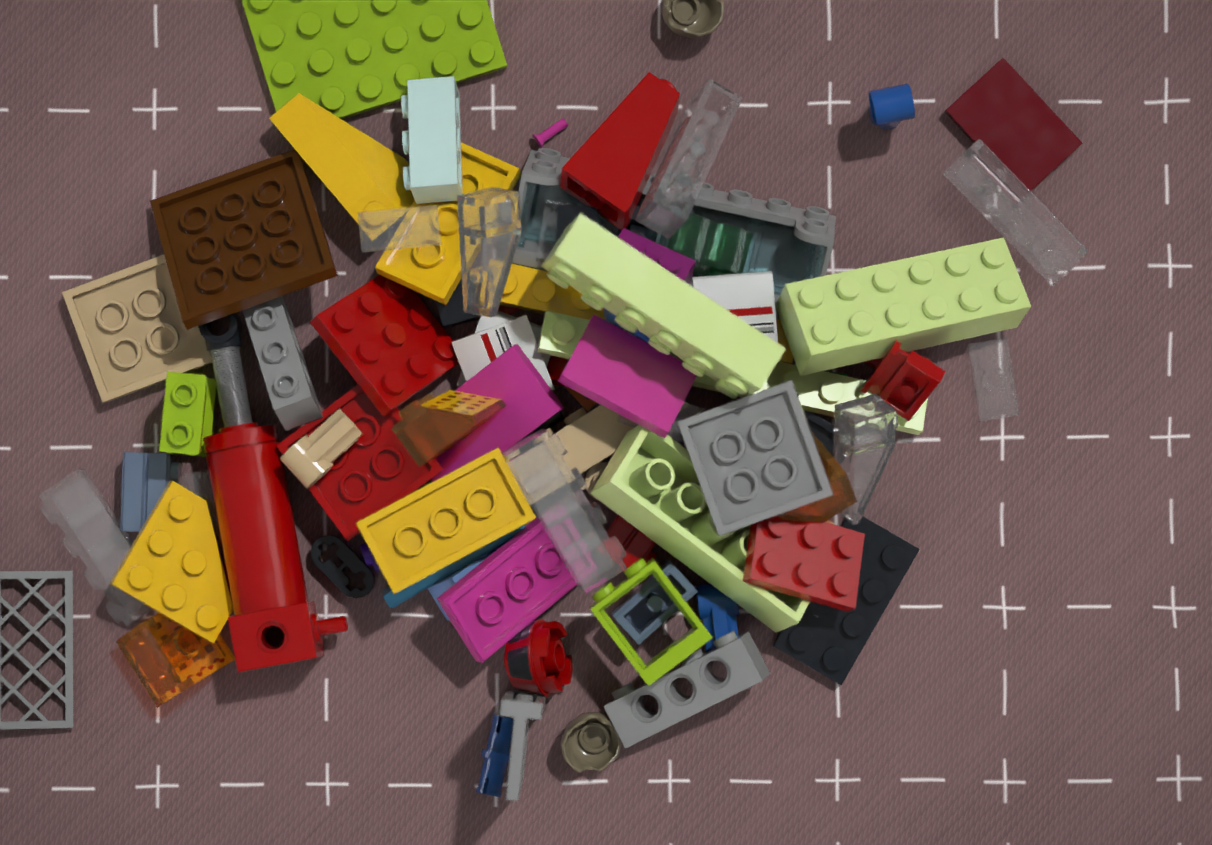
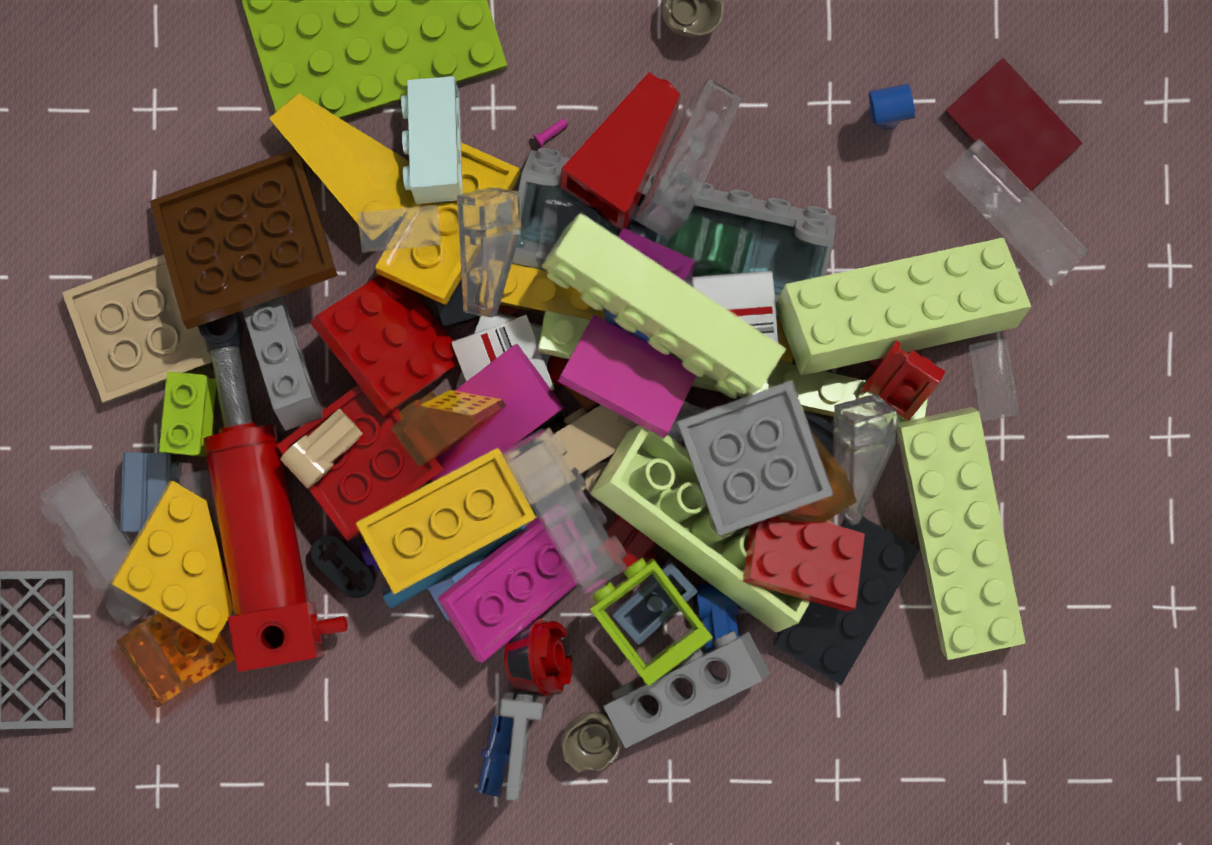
(960, 533): none -> yellowish green brick

